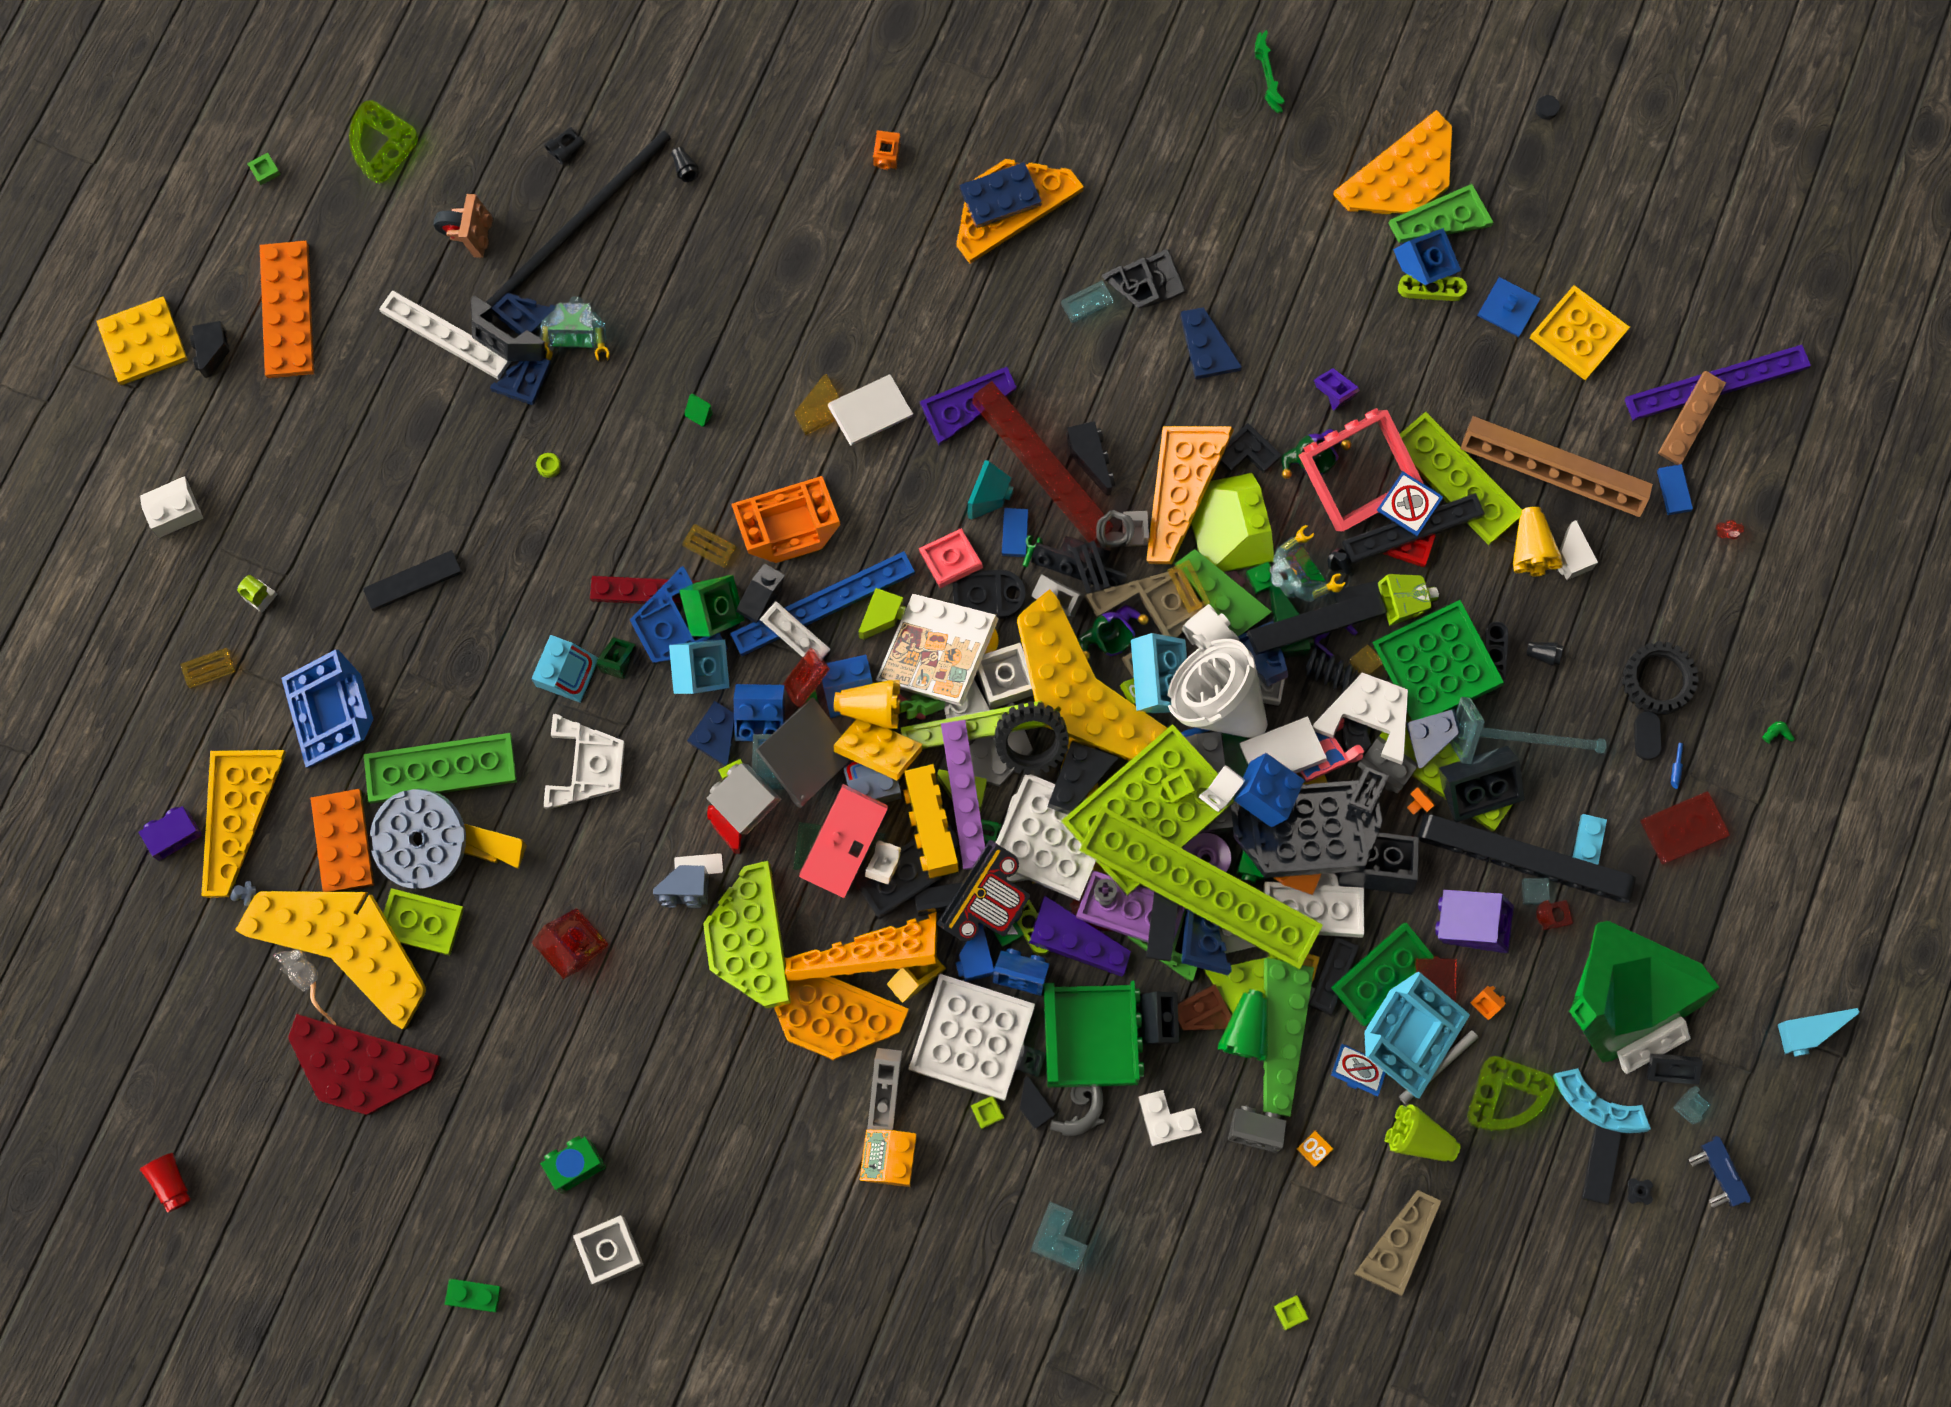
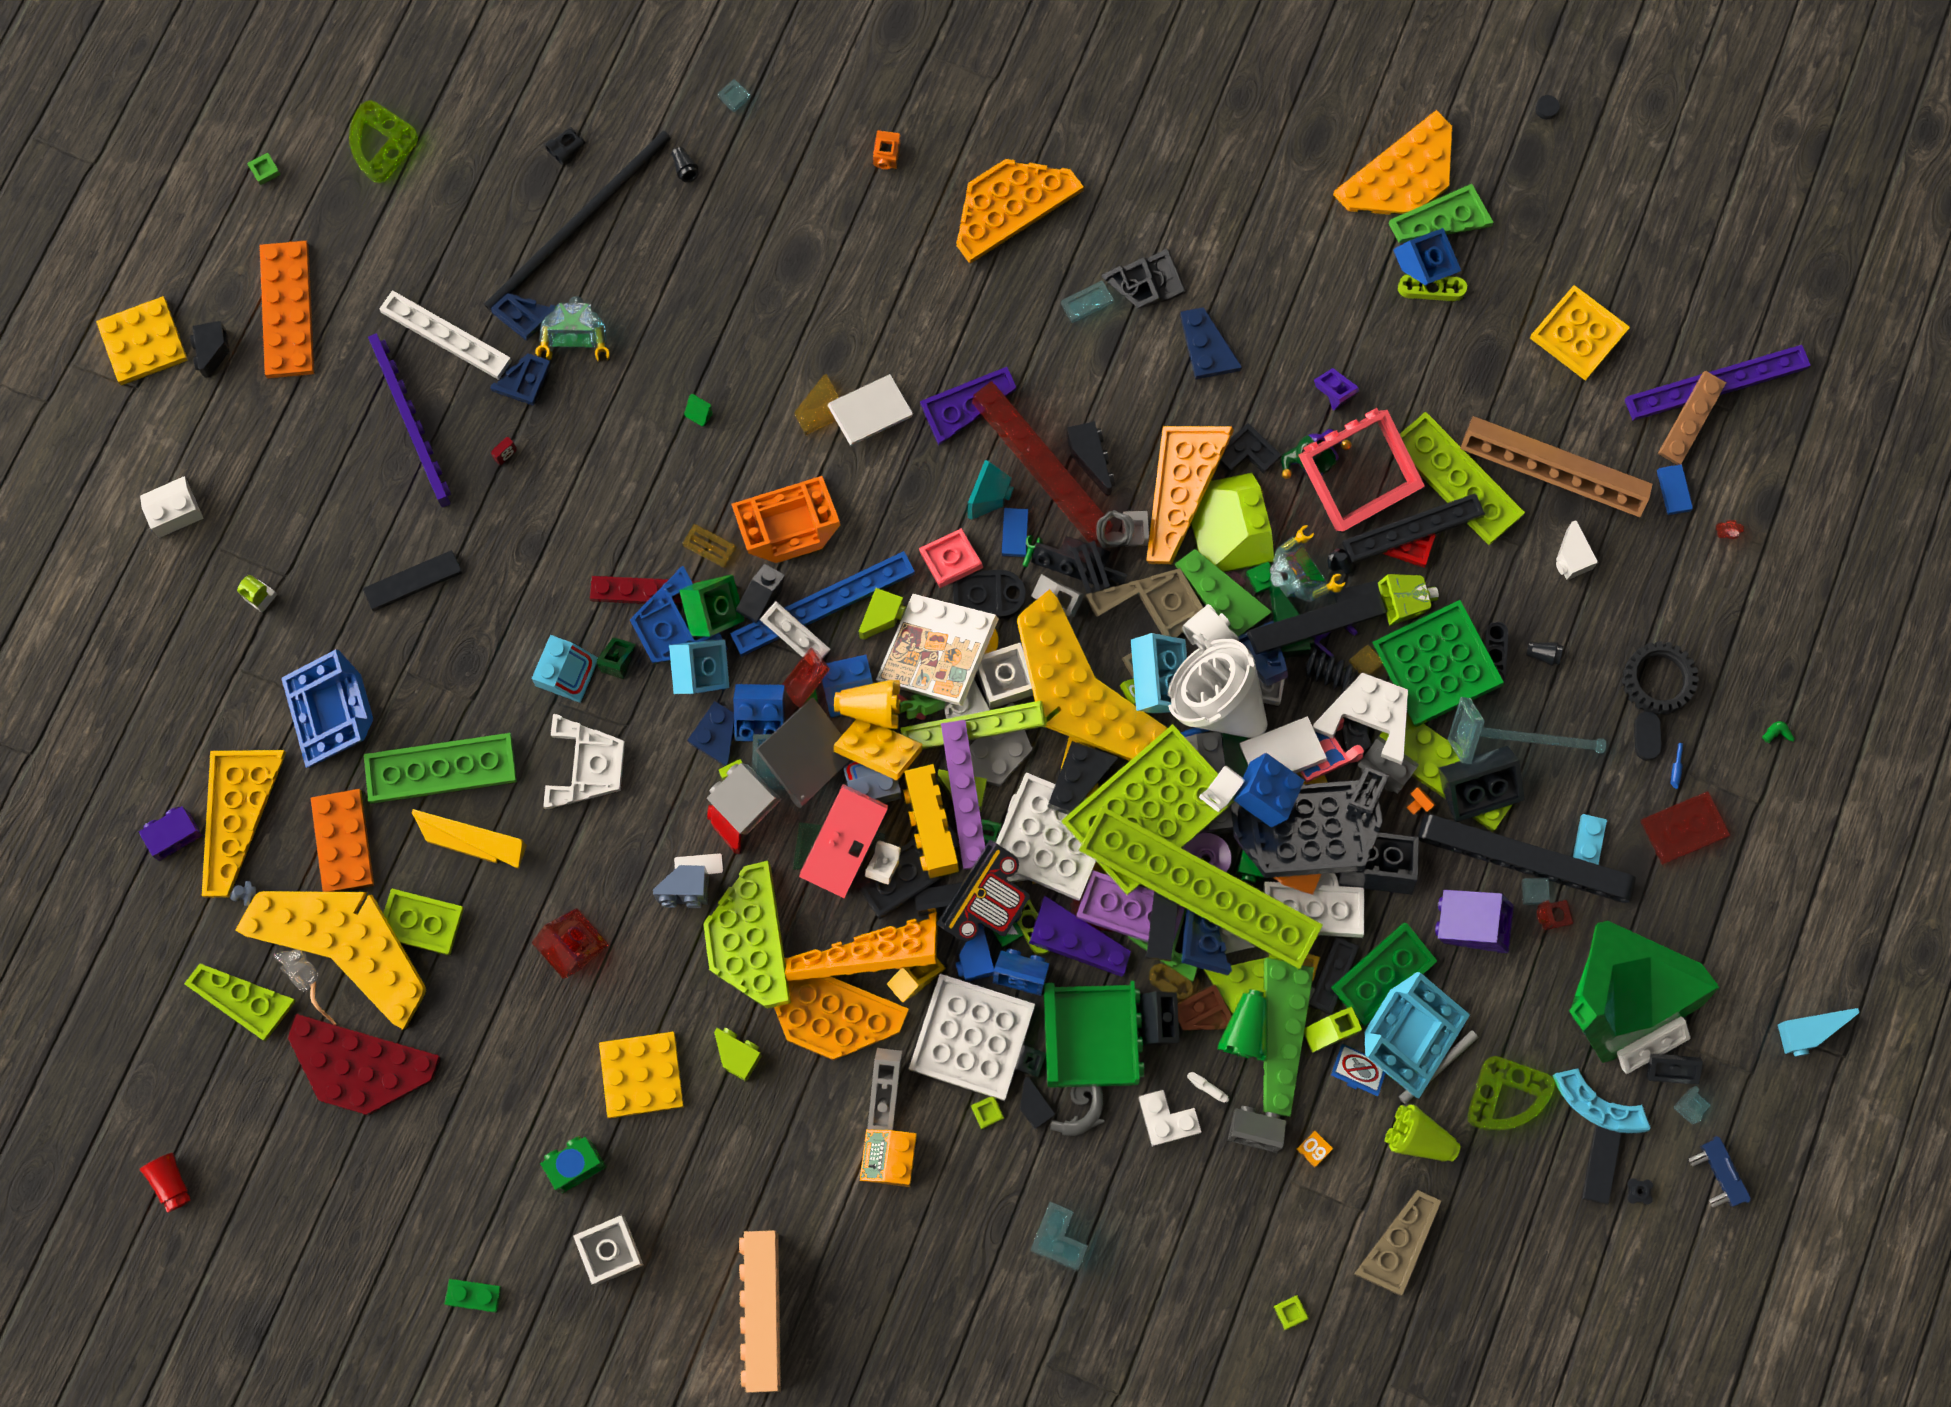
(209, 676): clear yellow tile -> none
(245, 1002): none -> lime wing
(414, 428): none -> dark purple plate
(441, 832): plate -> none
(466, 225): nougat plate -> none
(503, 451): none -> dark red tile
(522, 348): black slope -> none
(548, 465): lime tile -> none
(641, 1075): none -> yellow plate
(733, 95): none -> clear light blue tile
(737, 1056): none -> lime slope
(762, 1311): none -> light nougat brick
(1000, 195): dark blue plate -> none
(1034, 762): black tyre -> none
(1112, 631): dark green piece -> none
(1112, 889): dark grey bush -> none
(1174, 977): none -> clear yellow beam
(1177, 786): lime plate -> none
(1179, 567): clear yellow tile -> none
(1204, 1085): none -> white piece
(1262, 54): green piece -> none
(1332, 1029): none -> lime slope
(1409, 503): piece -> none
(1432, 735): wing -> none
(1440, 972): clear red piece -> none
(1488, 1002): orange tile -> none
(1508, 307): blue piece -> none
(1535, 544): yellow cone -> none

